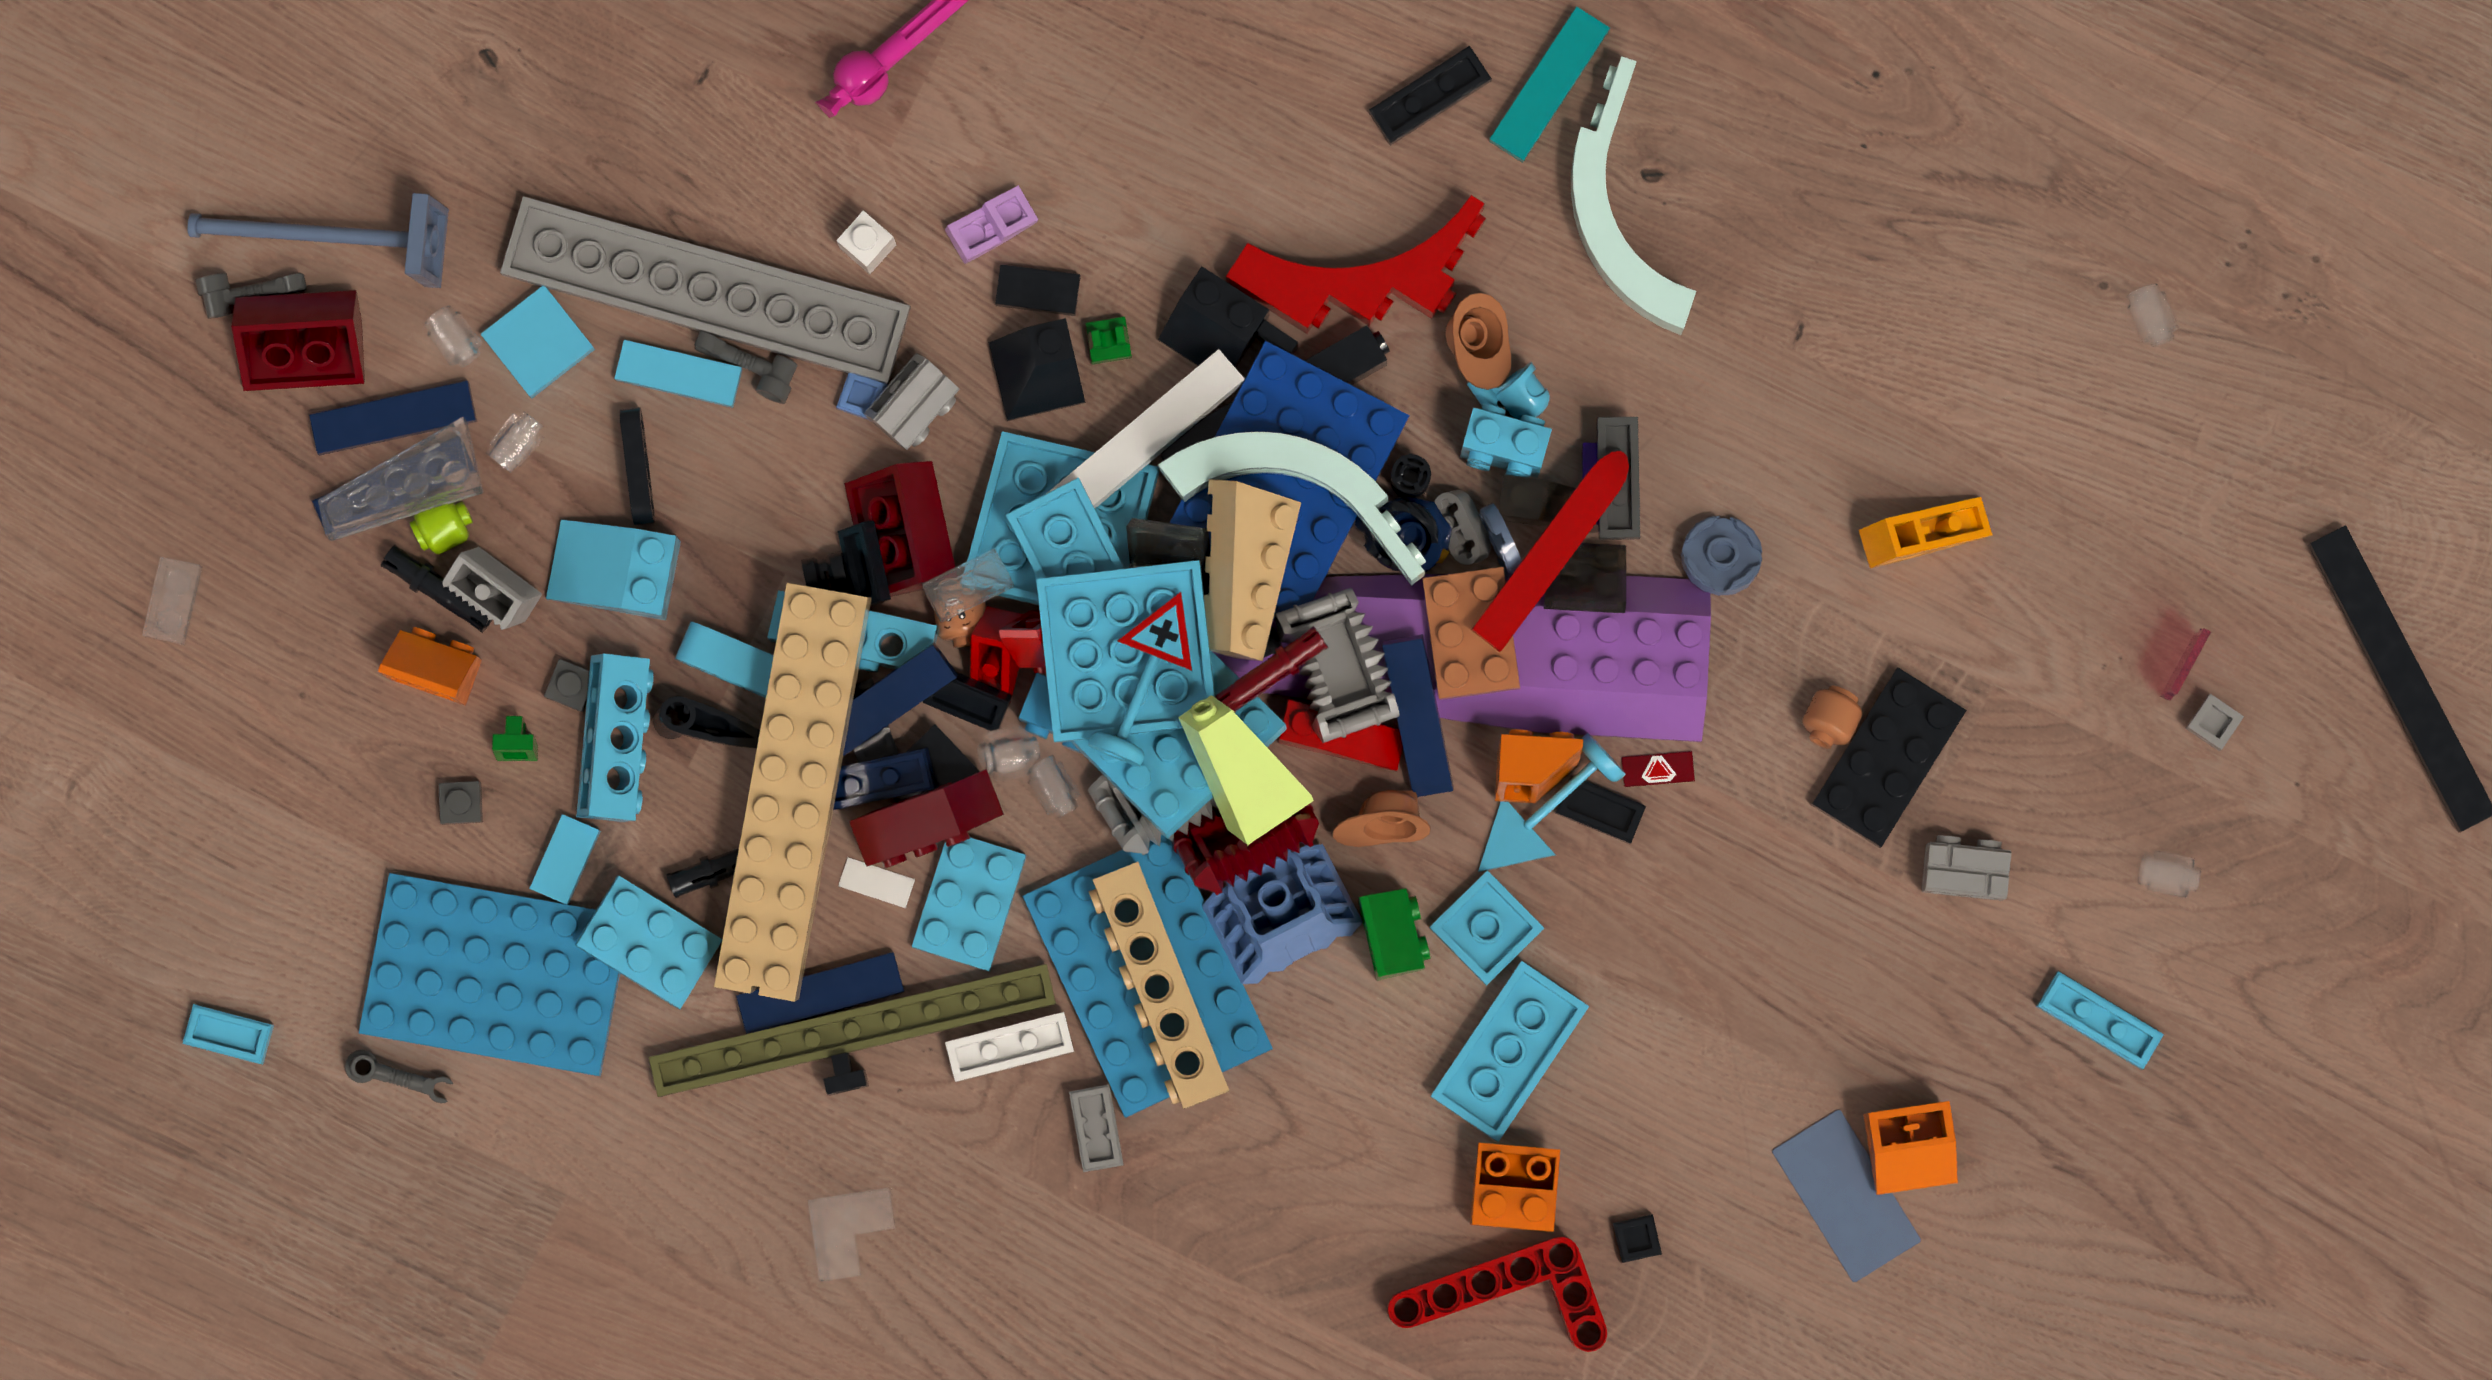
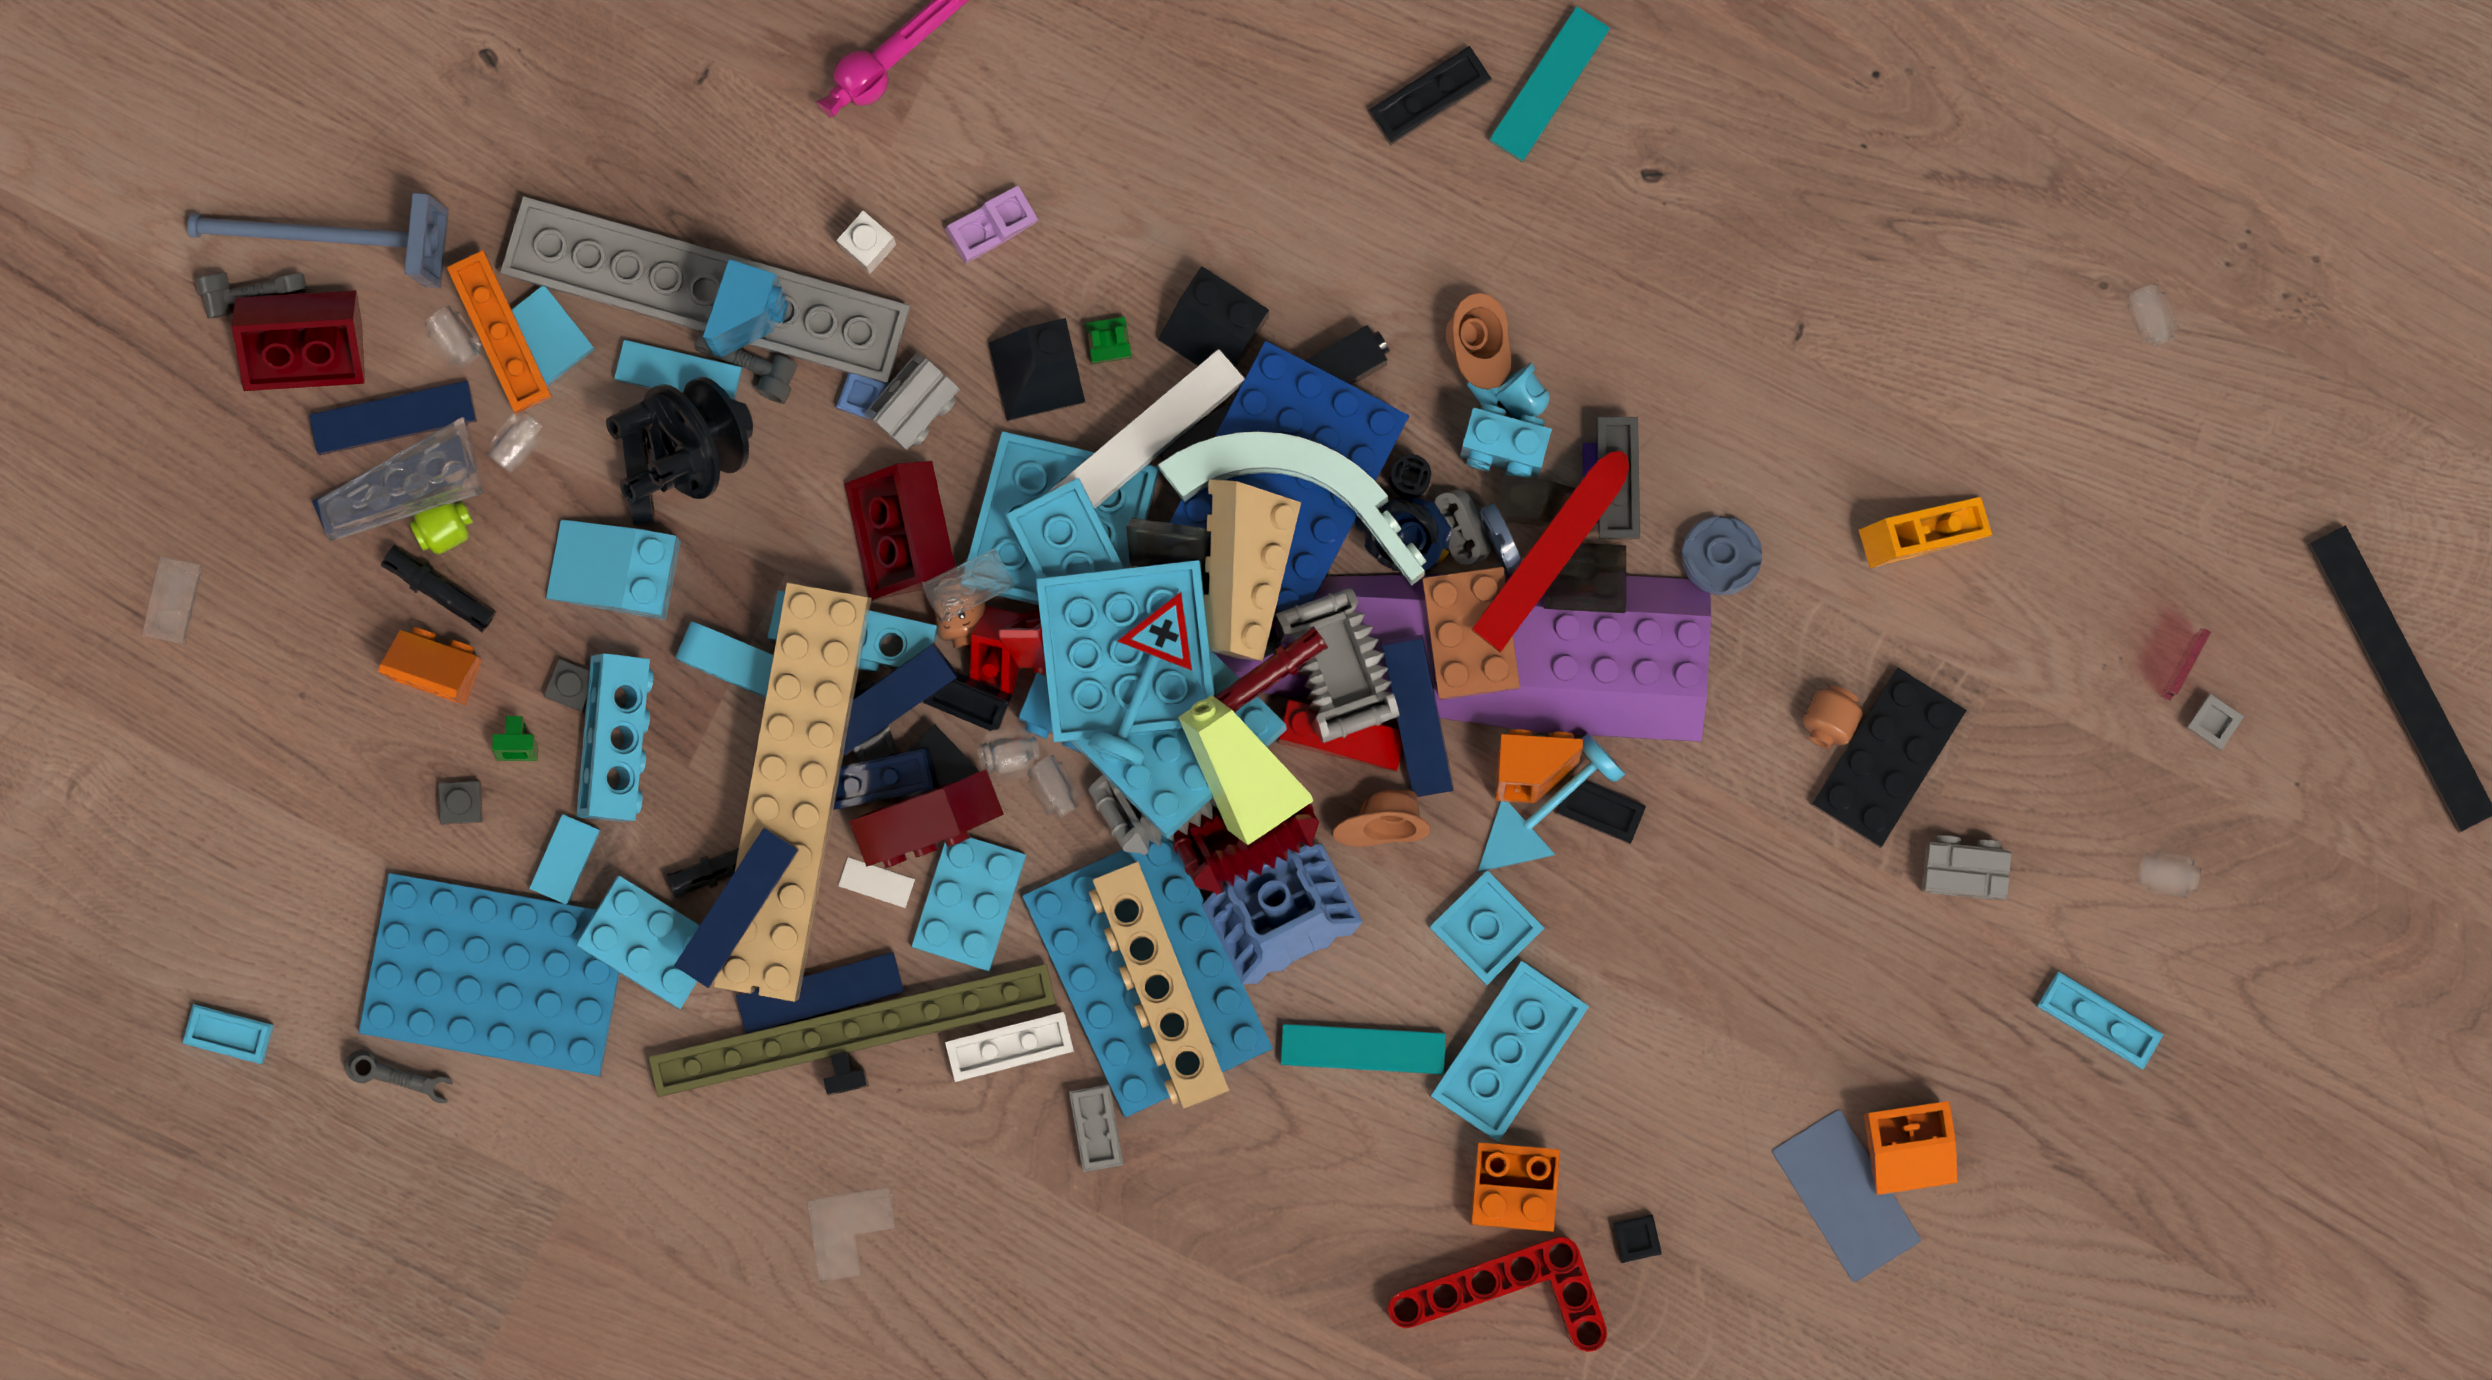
(491, 588): light grey brick -> none
(499, 332): none -> orange plate
(687, 437): none -> black piece
(703, 724): black piece -> none
(736, 907): none -> dark blue tile
(744, 308): none -> dark azure slope
(815, 573): black wheel -> none
(864, 562): black tile -> none
(1038, 290): black tile -> none
(1273, 335): black tile -> none
(1363, 1049): none -> teal tile
(1392, 933): green slope -> none
(1416, 277): red arch -> none
(1615, 261): light aqua arch -> none
(1658, 769): dark red sticker -> none

